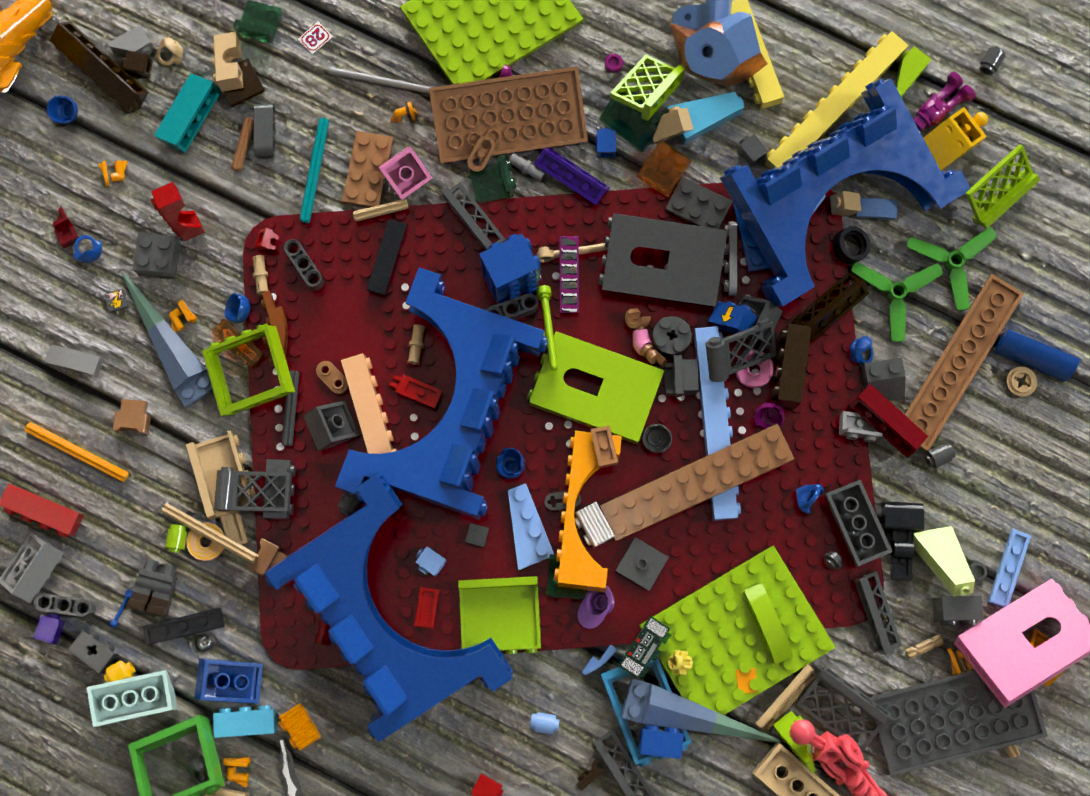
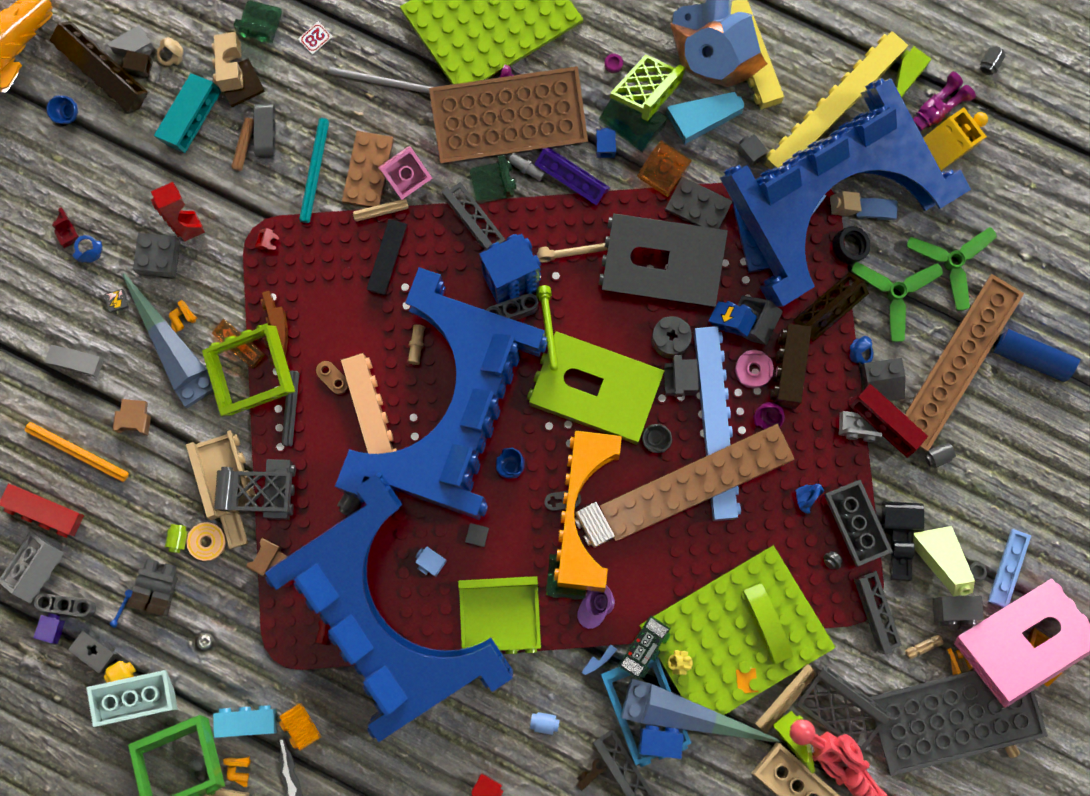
(120, 167): light orange piece -> none
(183, 626): black tile -> none
(210, 533): tan axle -> none
(228, 681): blue slope -> none
(237, 308): blue hair -> none
(260, 274): tan pin -> none
(299, 257): dark grey beam -> none
(331, 425): dark grey slope -> none
(399, 113): light orange piece -> none
(416, 390): red hinge -> none
(426, 608): red tile -> none
(481, 153): medium nougat plate -> none
(529, 534): light blue wing -> none
(569, 274): tile -> none
(604, 446): medium nougat plate -> none
(641, 339): medium nougat piece -> none
(642, 564): dark grey plate -> none
(673, 124): tan slope -> none
(720, 357): dark grey piece -> none
(730, 266): light grey plate -> none
(1007, 194): lime fence -> none
(1030, 381): tan gear -> none

